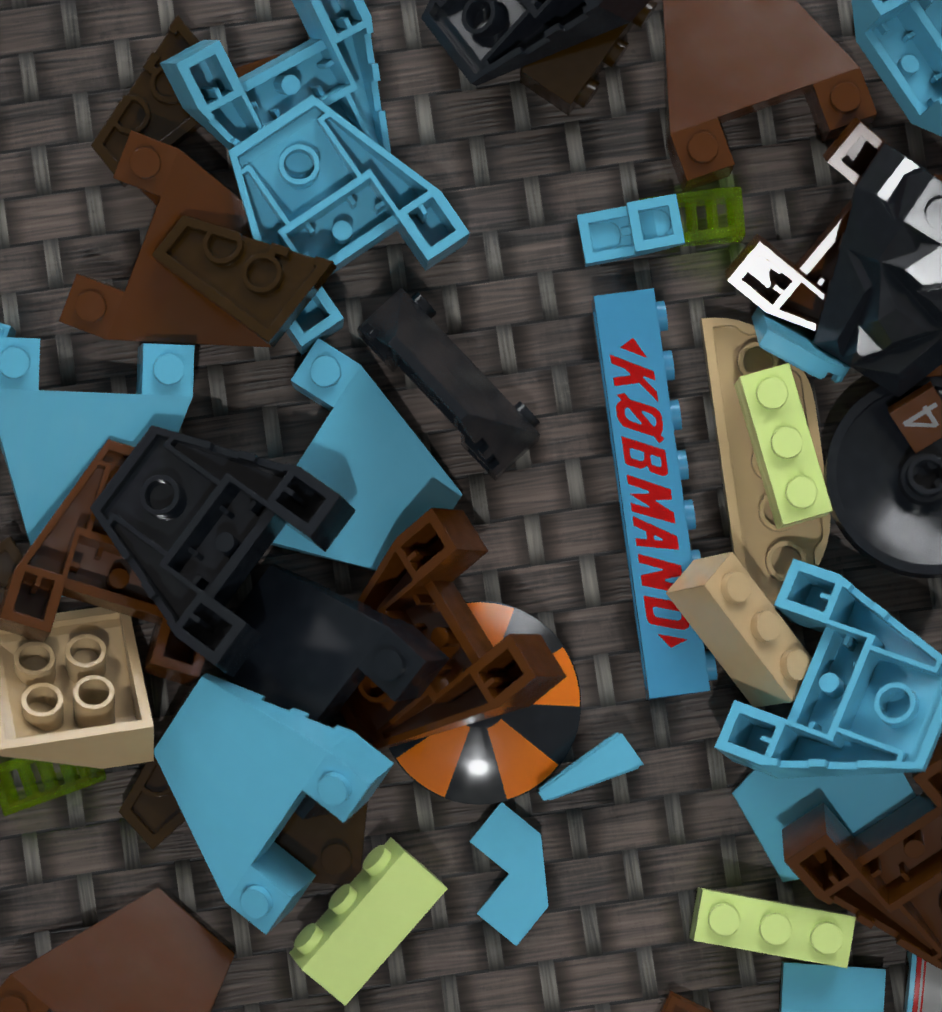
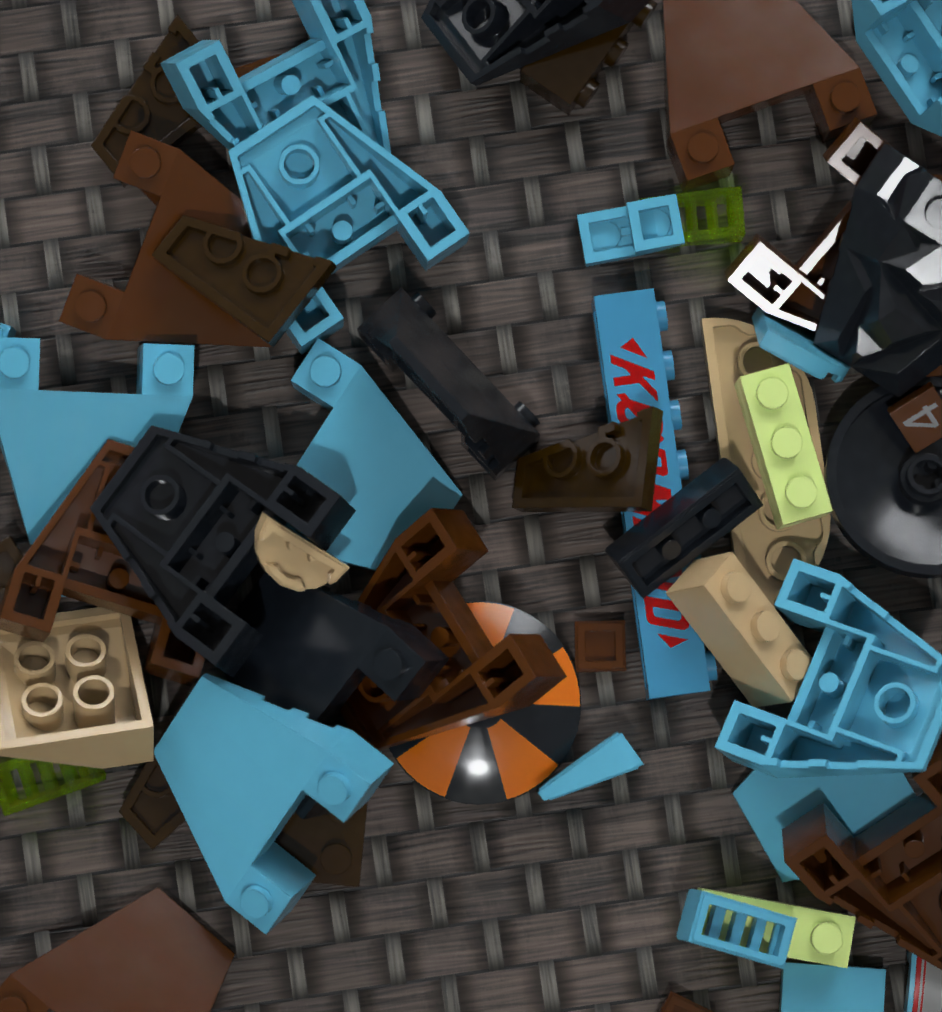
(294, 559): none -> tan tile
(366, 920): yellowish green brick -> none
(523, 892): medium azure tile -> none
(596, 473): none -> dark brown wing
(600, 646): none -> reddish brown tile
(684, 526): none -> black slope
(694, 917): none -> medium azure slope

